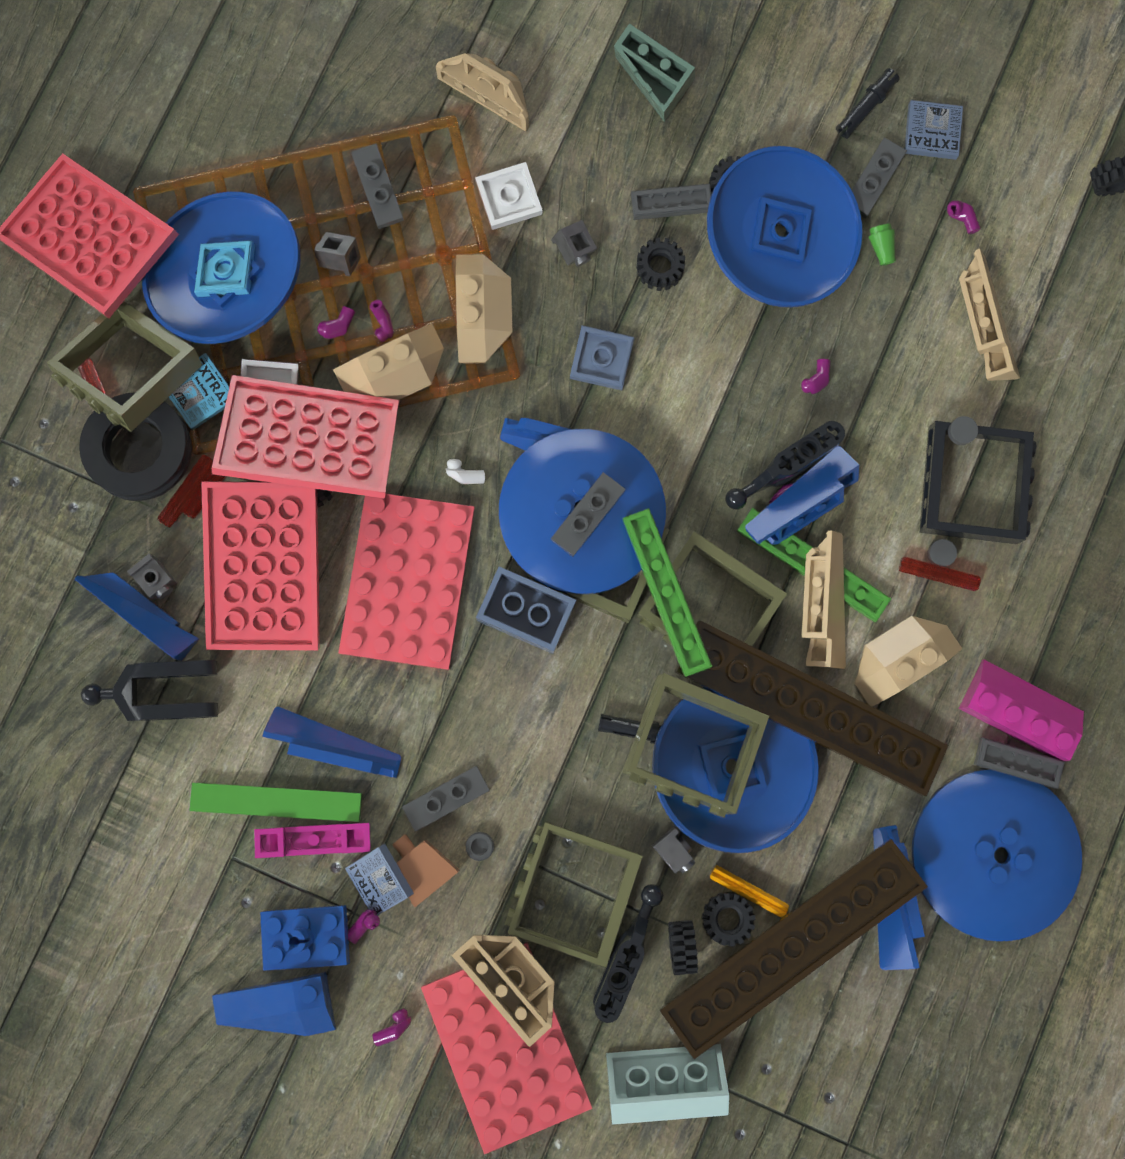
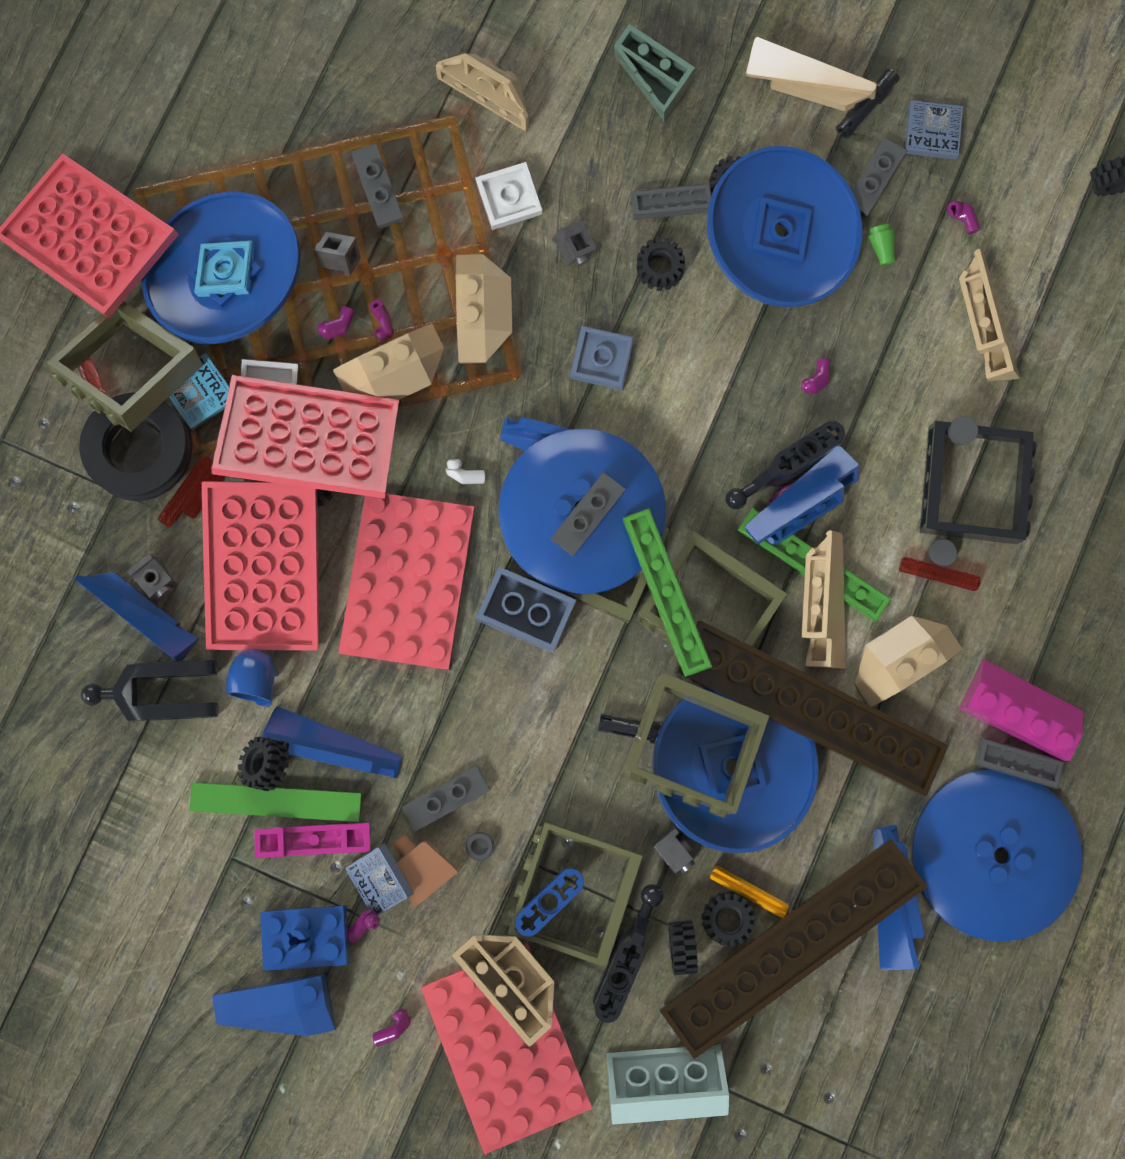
(252, 677): none -> blue piece
(263, 764): none -> black tyre
(528, 912): none -> blue beam
(807, 77): none -> tan wedge

